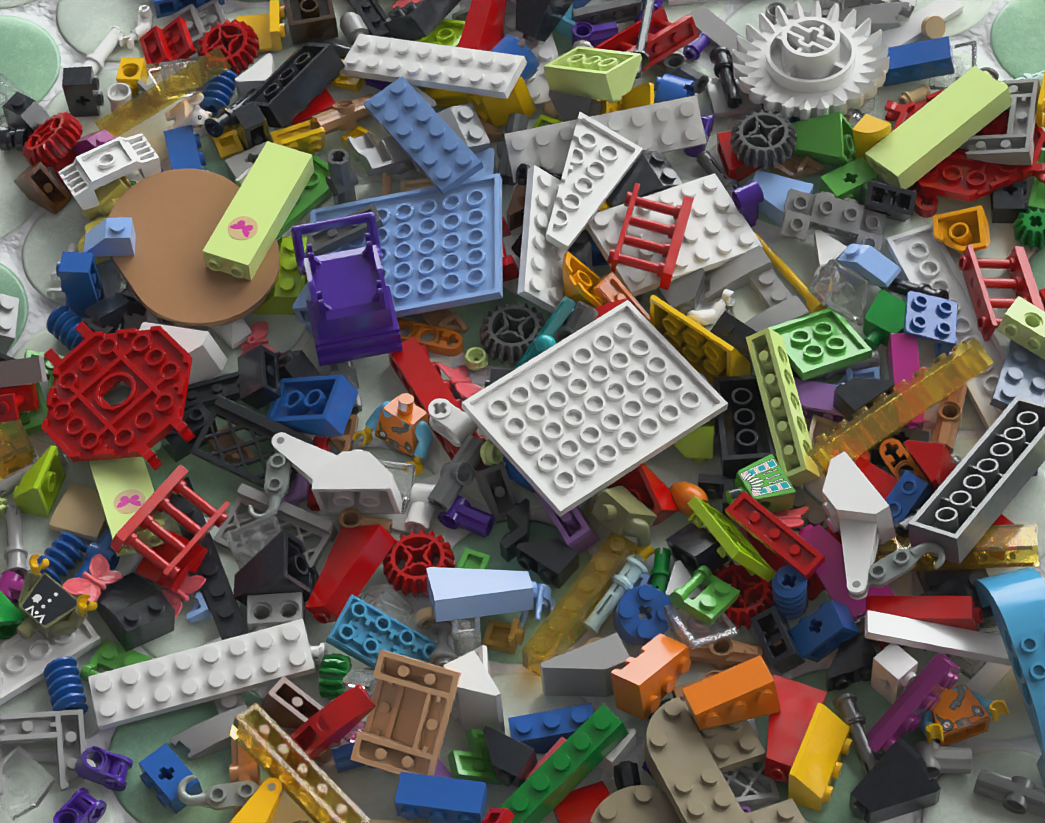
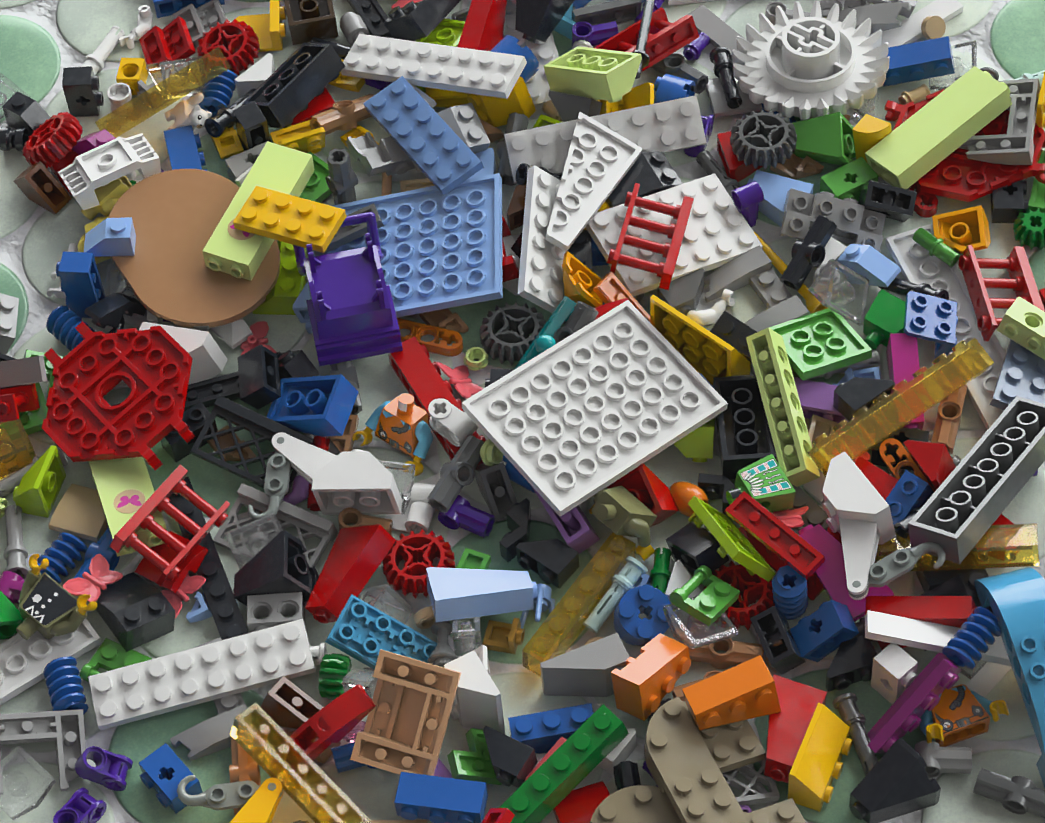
(289, 219): none -> yellow plate
(808, 252): none -> black piece
(936, 247): none -> bright green axle
(973, 638): none -> blue piece

